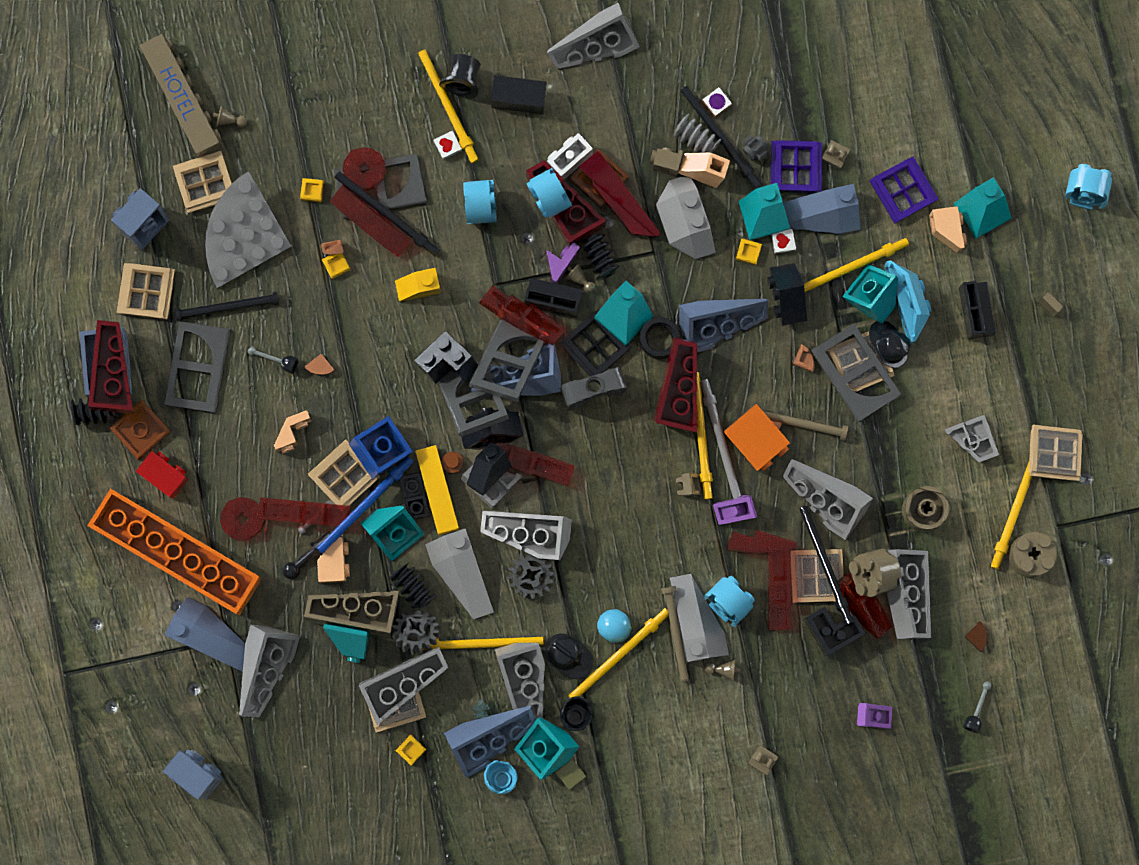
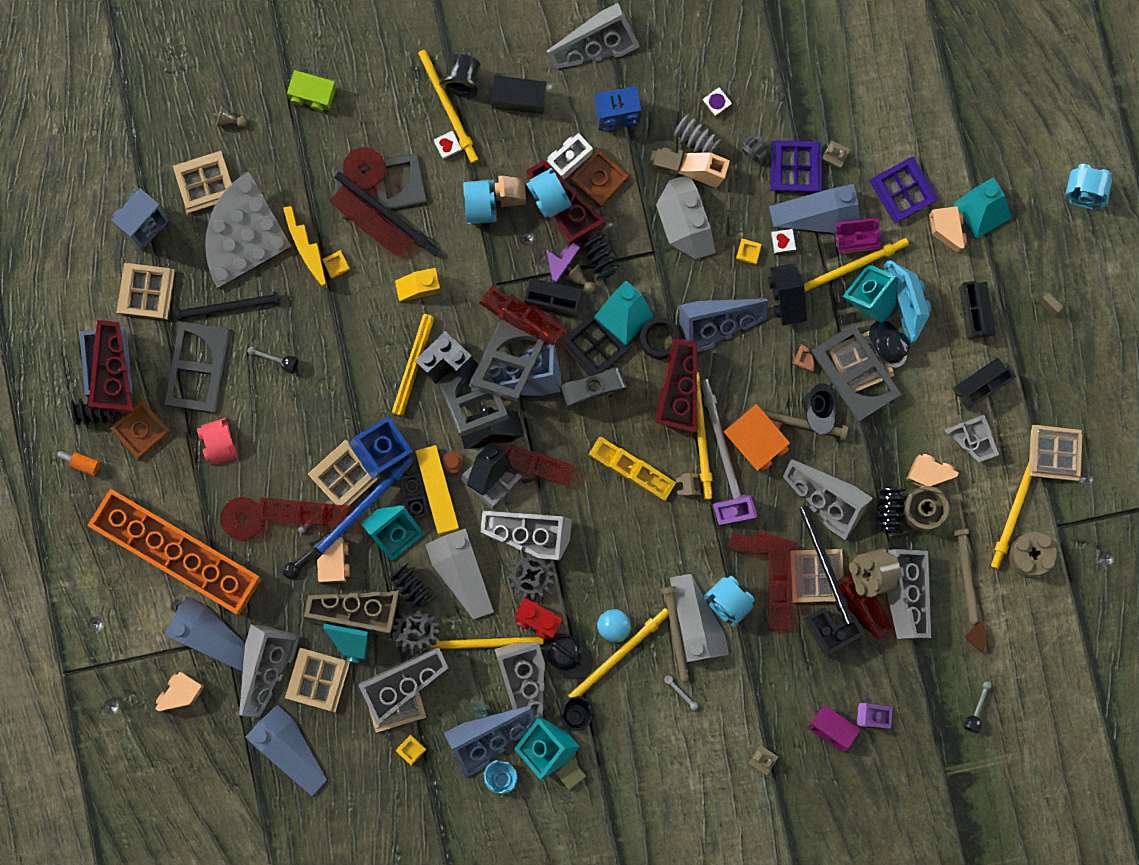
(80, 462): none -> orange piece
(163, 475): red brick -> none
(180, 96): dark tan brick -> none
(181, 693): none -> light nougat slope
(193, 774): sand blue brick -> none
(217, 442): none -> coral cylinder
(284, 745): none -> sand blue wedge
(286, 438): light nougat slope -> none
(309, 253): none -> yellow slope
(311, 91): none -> lime brick
(312, 190): yellow tile -> none
(317, 680): none -> tan piece
(319, 366): nougat tile -> none
(332, 247): nougat tile -> none
(412, 367): none -> yellow axle
(510, 191): none -> light nougat slope
(539, 619): none -> red brick
(617, 108): none -> blue brick
(618, 197): dark red wedge -> none
(632, 468): none -> yellow slope
(693, 705): none -> light grey hinge
(726, 669): dark tan piece -> none
(745, 169): black bar -> none
(764, 212): teal slope -> none
(820, 408): none -> black piece
(833, 728): none -> magenta hinge
(858, 235): none -> magenta hinge
(890, 510): none -> black piece
(930, 473): none -> light nougat slope
(967, 574): none -> dark tan bar
(983, 383): none -> black piece

